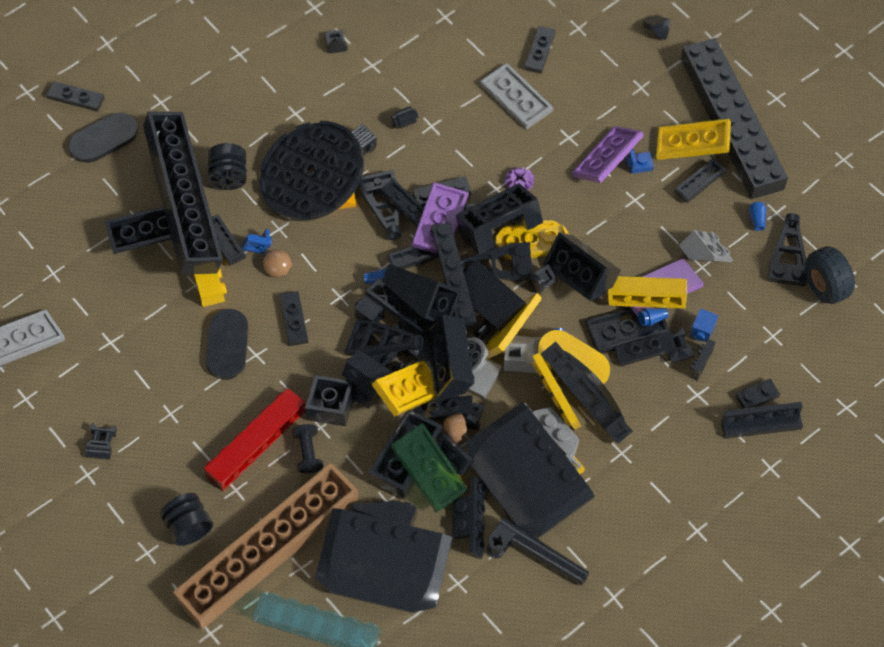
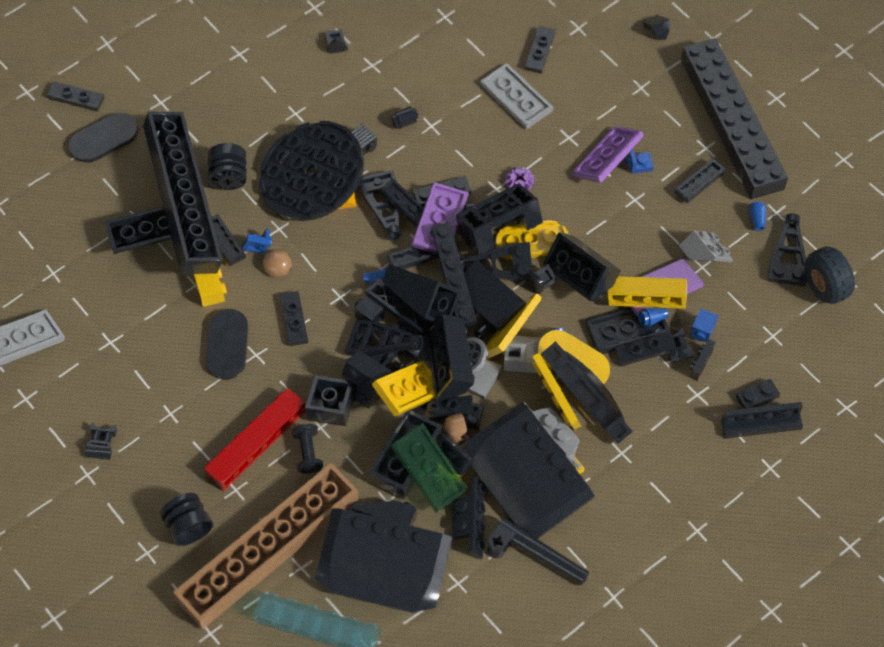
(693, 139): yellow tile -> none

